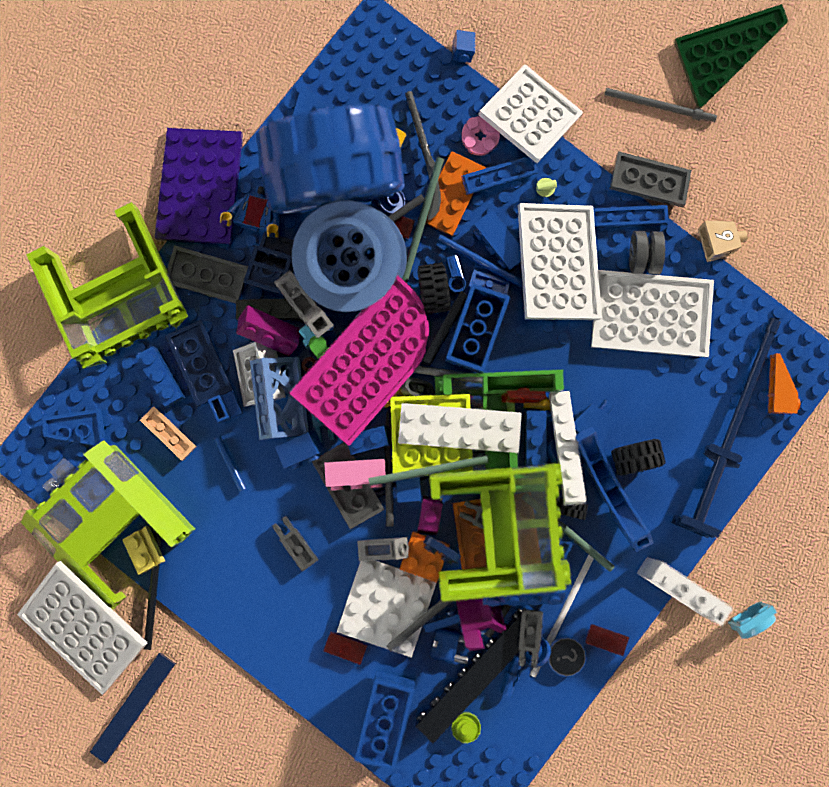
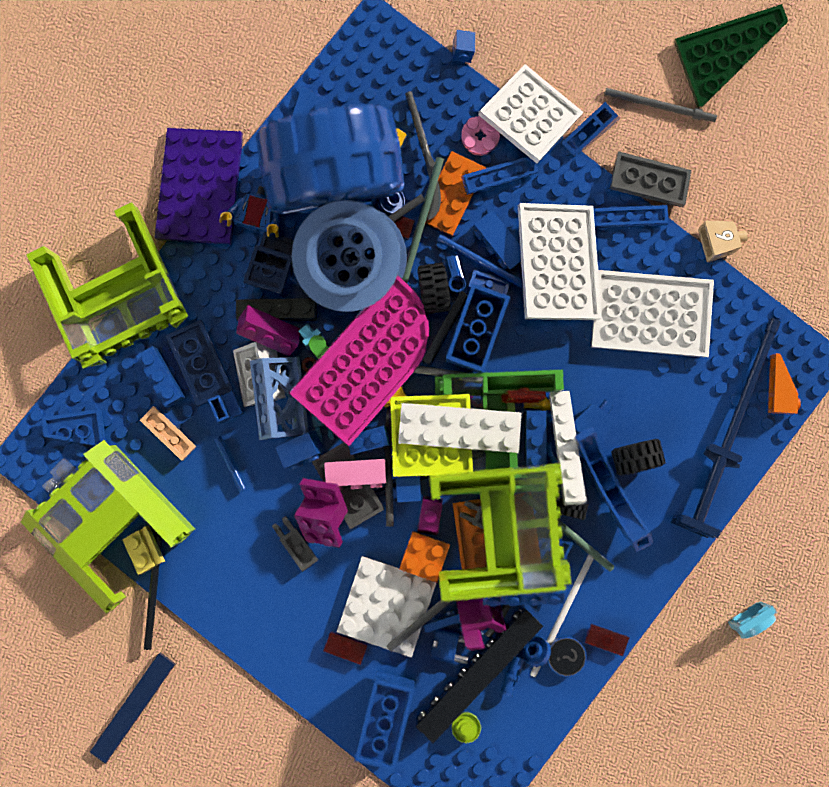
(81, 628): white plate -> none
(206, 274): dark grey plate -> none
(303, 304): light grey arch -> none
(321, 512): none -> magenta bracket
(383, 549): light grey window -> none
(417, 387): dark grey plate -> none
(428, 470): sand green piece -> none
(434, 546): dark blue plate -> none
(530, 635): dark grey hinge -> none
(546, 187): yellowish green plate -> none
(591, 129): none -> blue slope
(647, 252): dark grey wheel -> none
(684, 590): white window -> none

